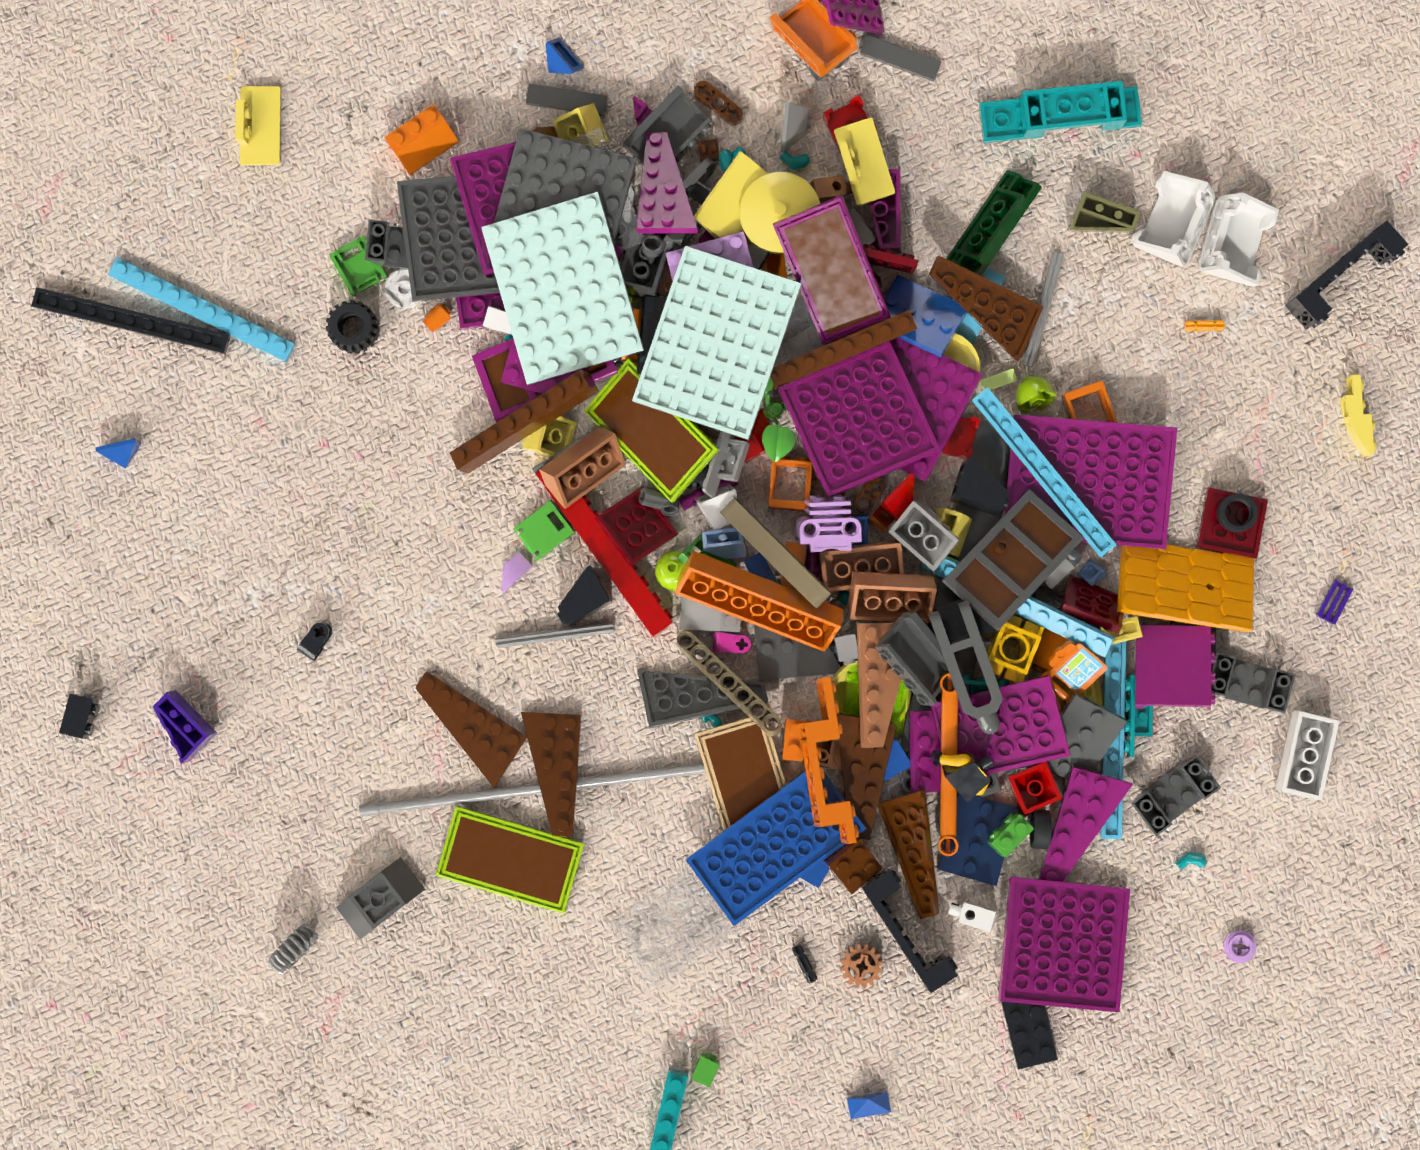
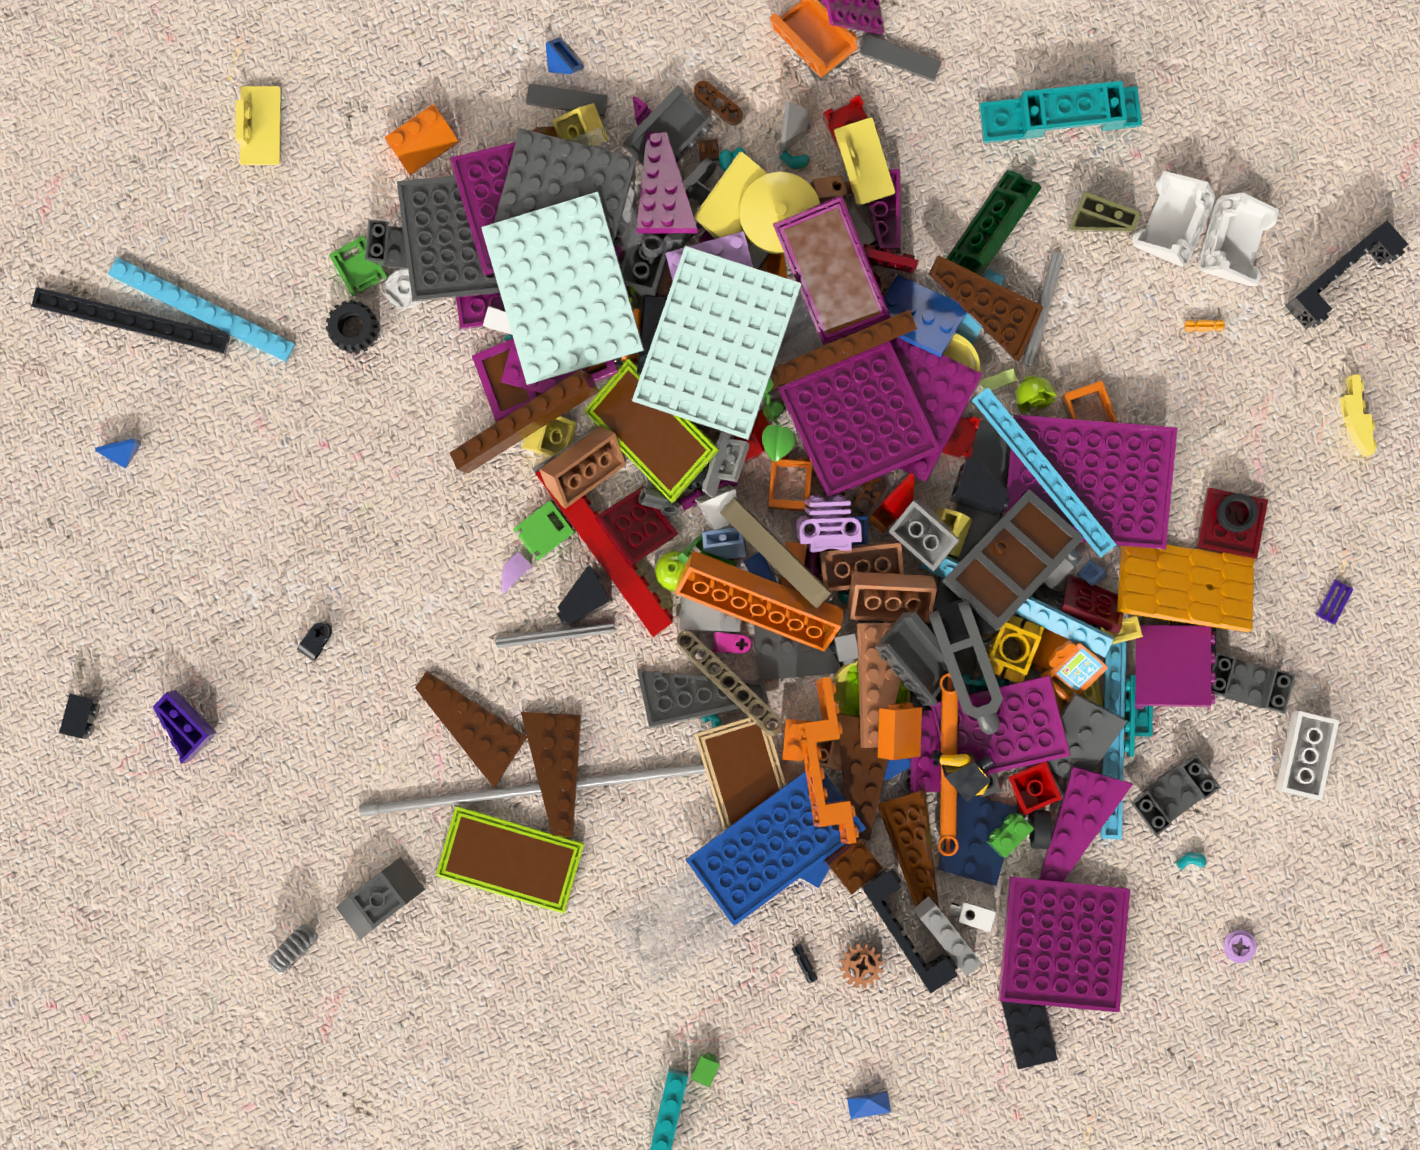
(437, 317): orange brick -> none
(899, 731): none -> orange brick
(947, 936): none -> light grey brick

